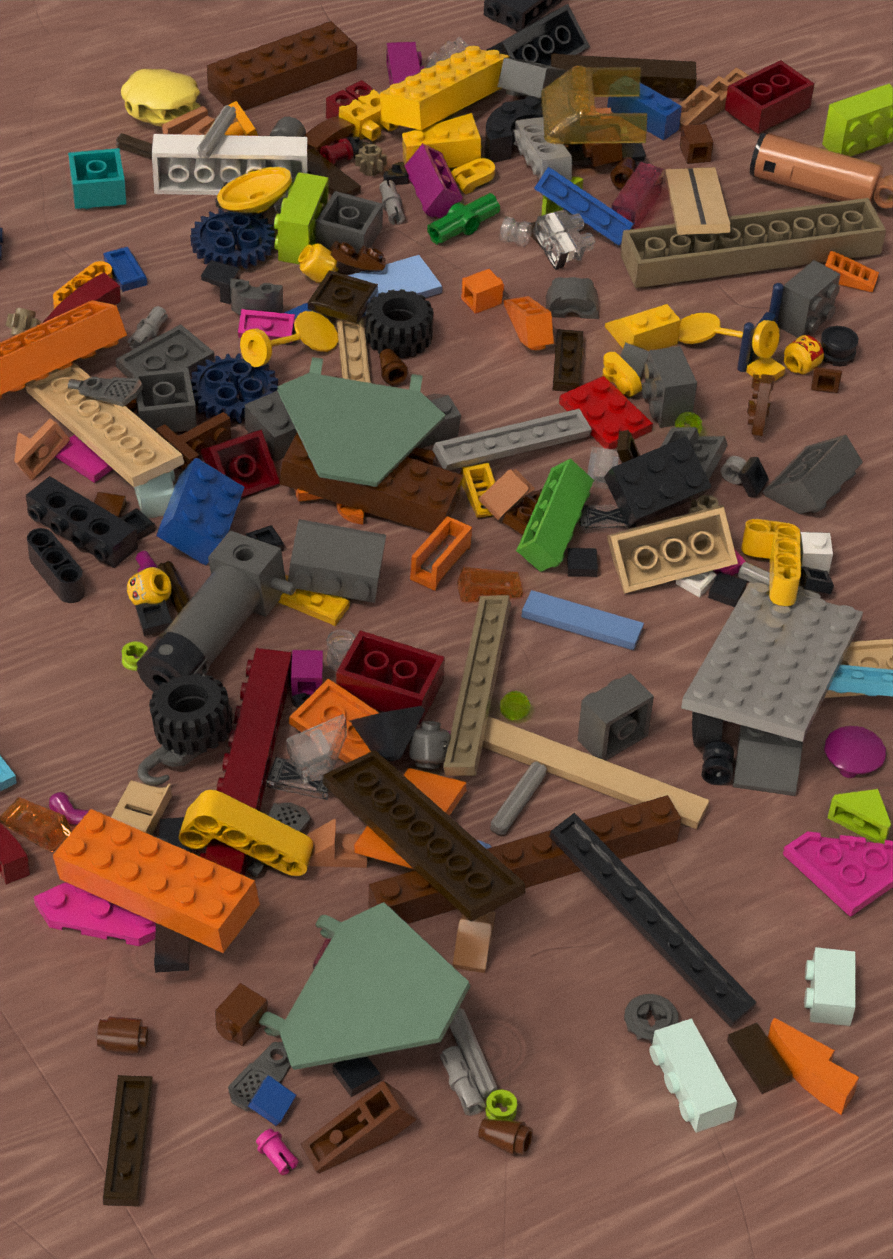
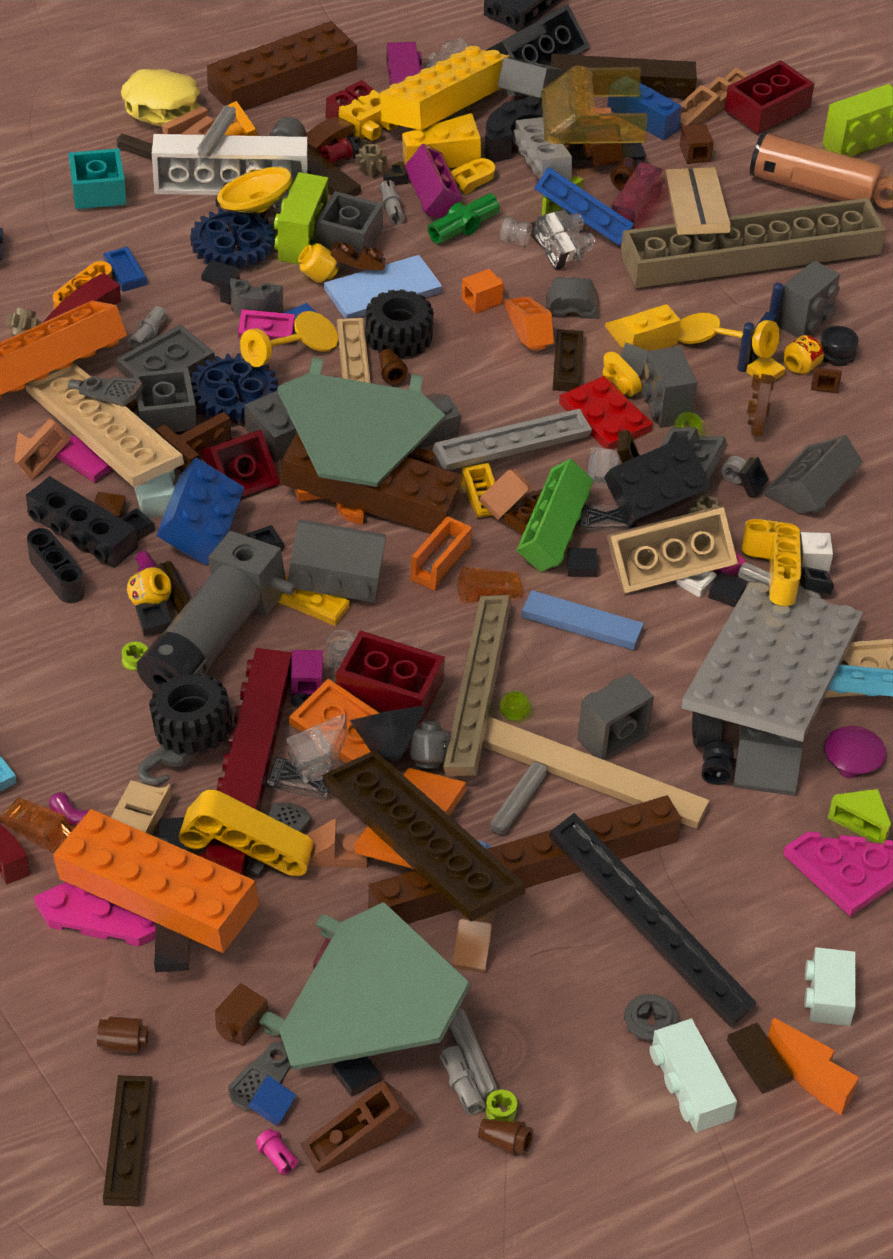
(342, 296): dark brown plate -> none
(852, 272): orange slope -> none

